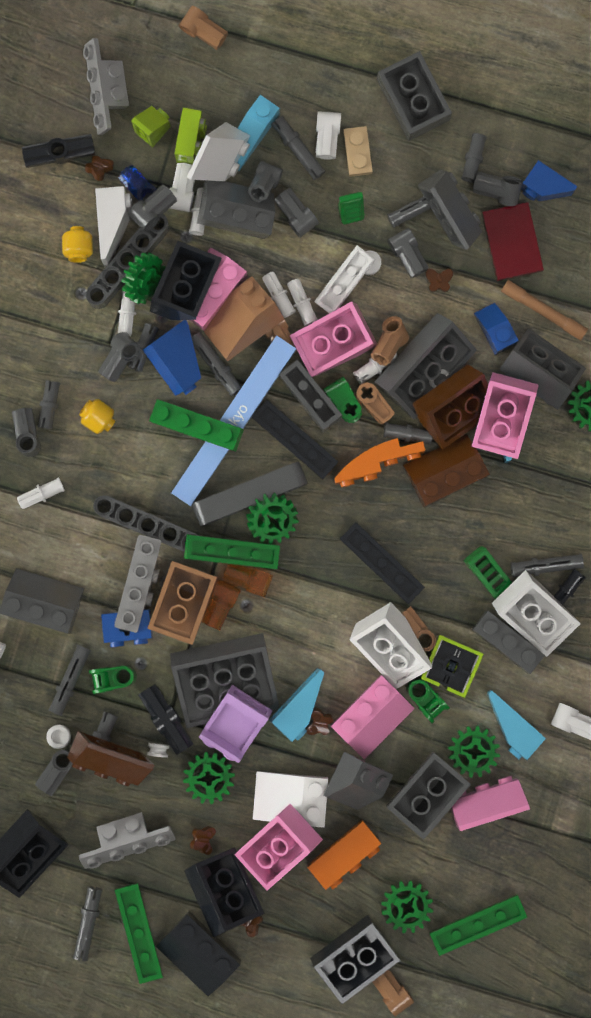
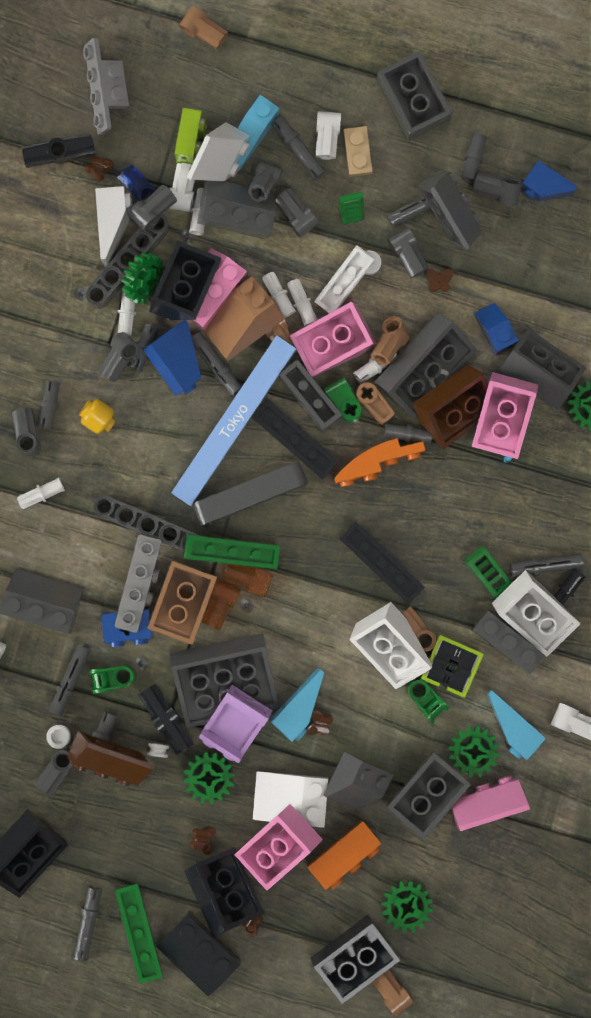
(77, 244): yellow head -> none
(125, 838): light grey bracket -> none
(151, 125): lime slope -> none
(196, 425): green plate -> none
(266, 527): green gear -> none
(372, 717): bright pink slope -> none
(446, 471): reddish brown slope -> none
(478, 924): green plate -> none
(512, 241): dark red tile -> none
(567, 324): medium nougat piece -> none

